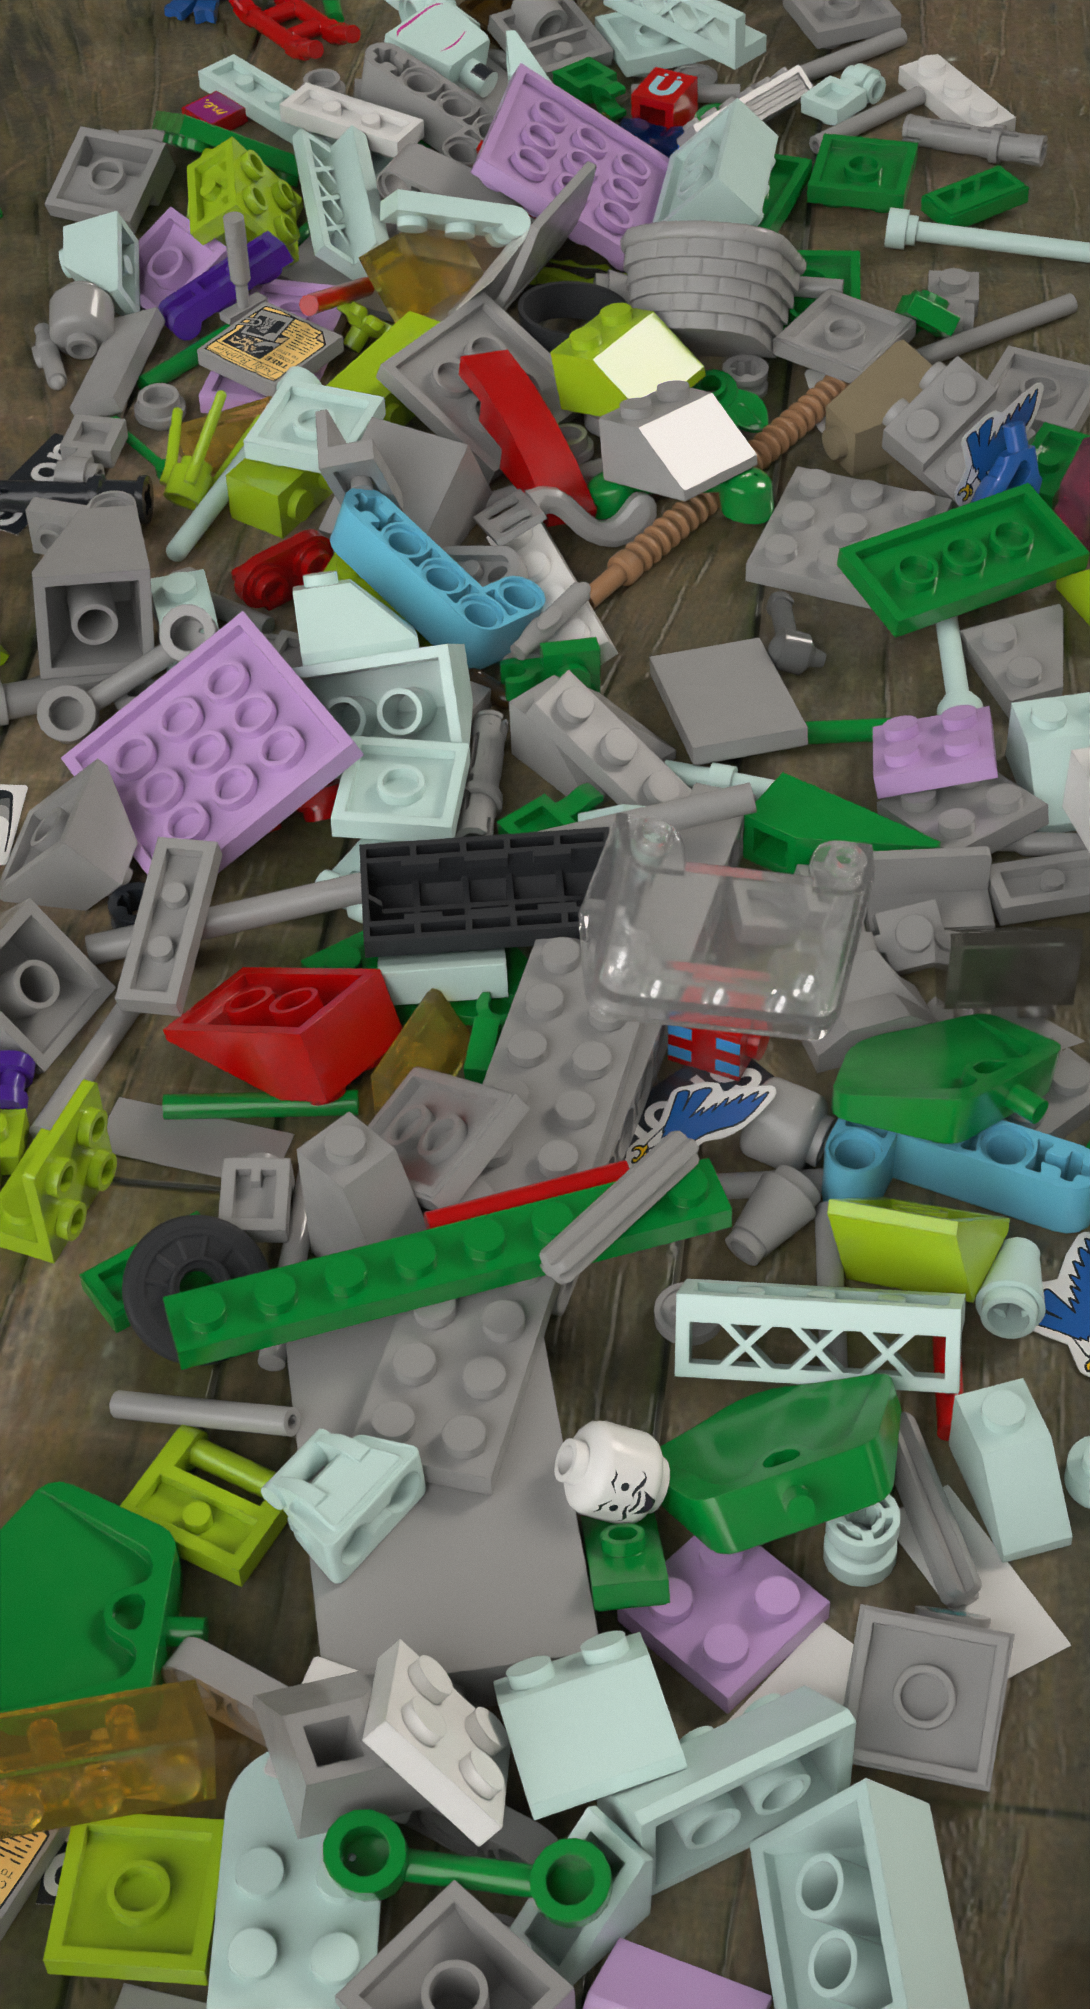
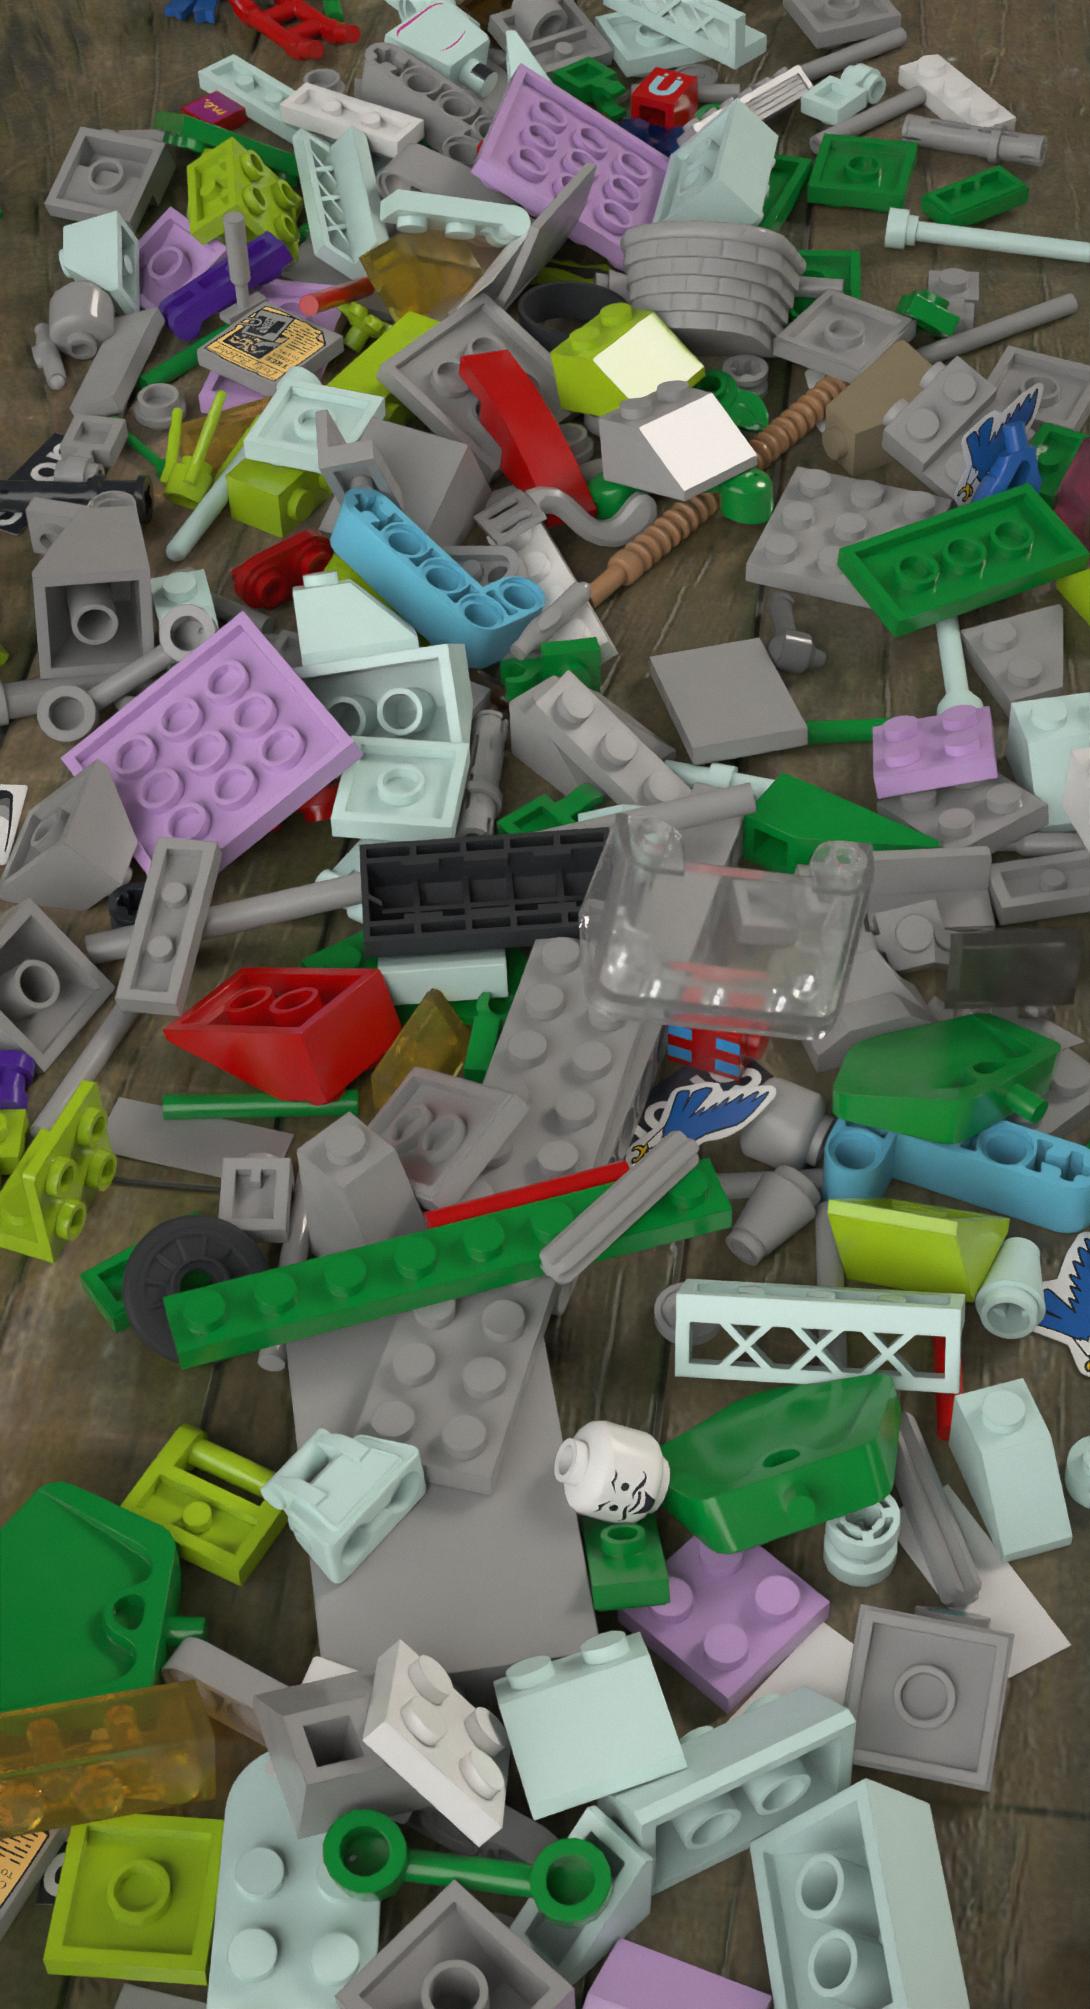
(205, 1413): light grey piece -> none

